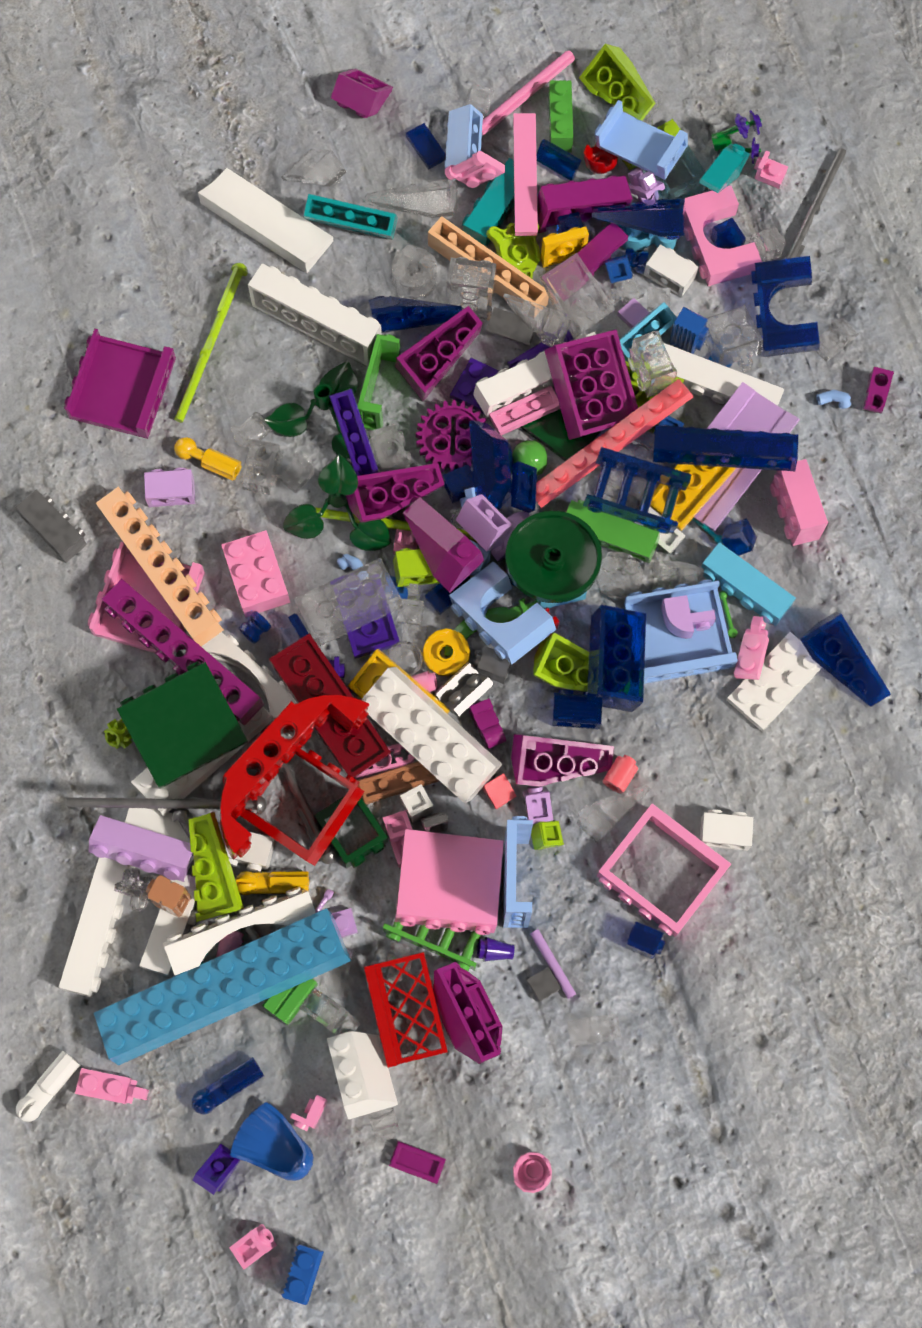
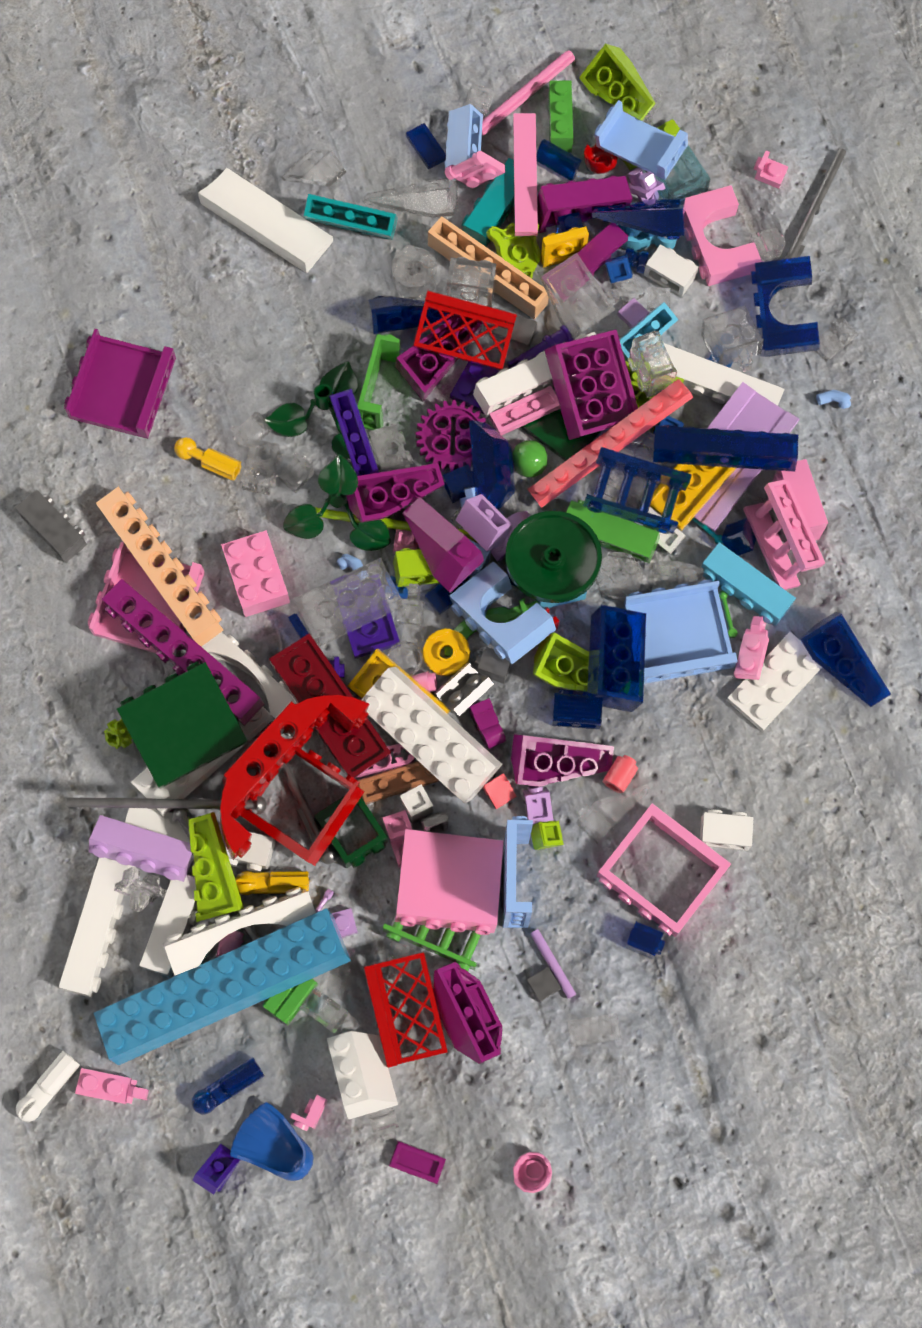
(168, 895): nougat brick -> none
(169, 487): lavender brick -> none
(239, 270): lime bar -> none
(253, 1246): bright pink bracket -> none
(254, 627): clear blue wheel -> none
(302, 1274): blue brick -> none
(314, 313): white brick -> none
(360, 92): magenta slope -> none
(470, 311): none -> red fence
(492, 950): dark purple cone -> none
(524, 487): clear blue plate -> none
(545, 322): clear slope -> none
(680, 620): lavender brick -> none
(689, 331): blue brick -> none
(723, 138): plant -> none
(725, 168): teal slope -> none
(727, 235): clear blue panel -> none
(795, 528): none -> bright pink fence
(877, 389): magenta leg -> none

